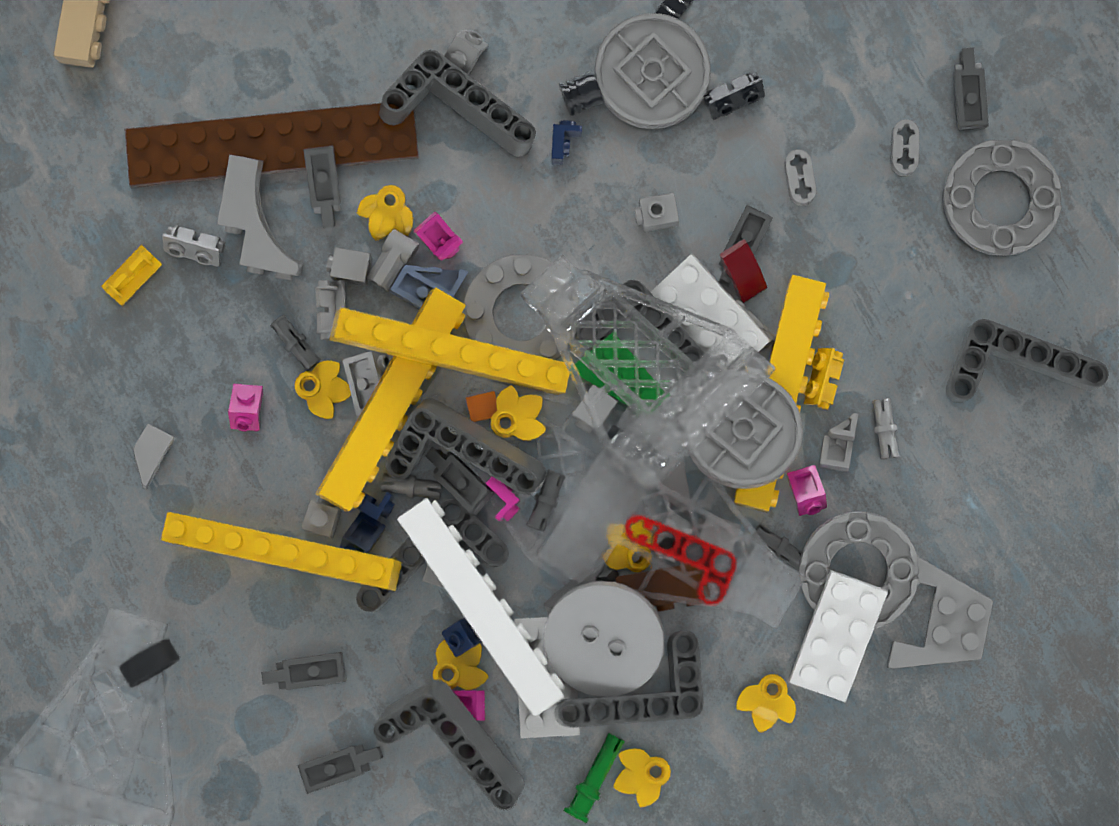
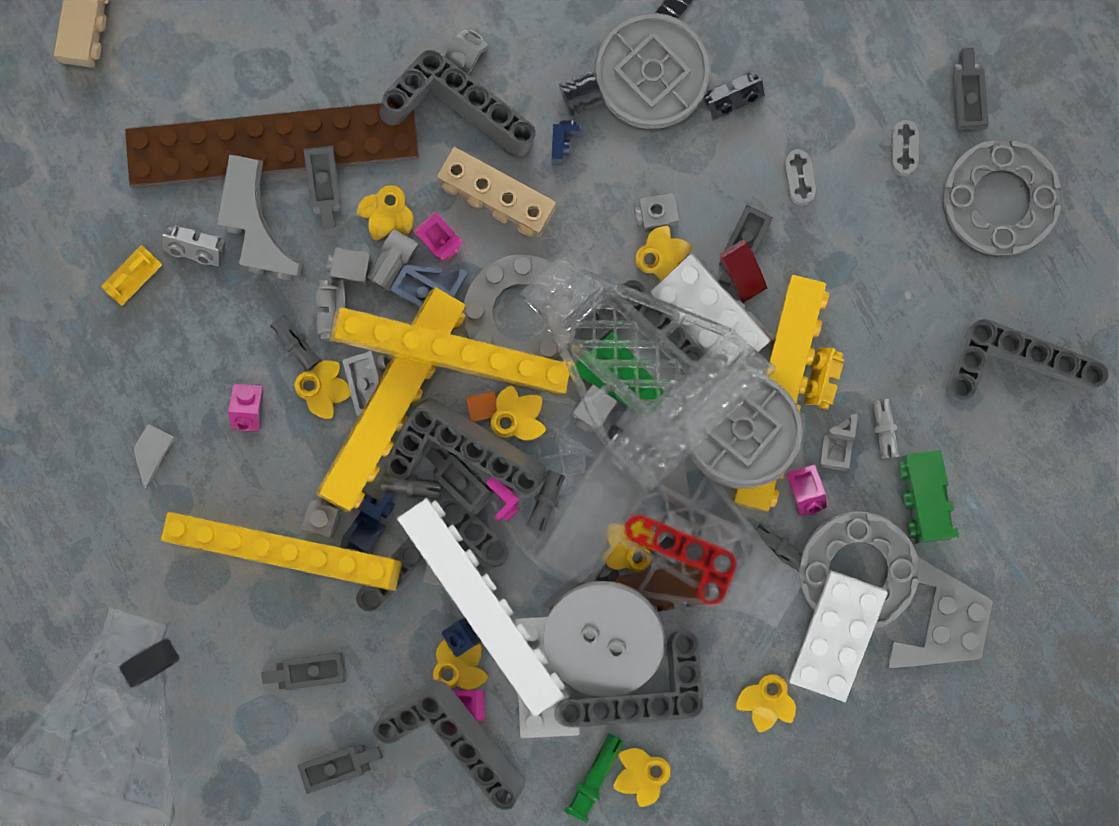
(496, 192): none -> tan brick
(666, 250): none -> yellow plate
(927, 497): none -> green wedge

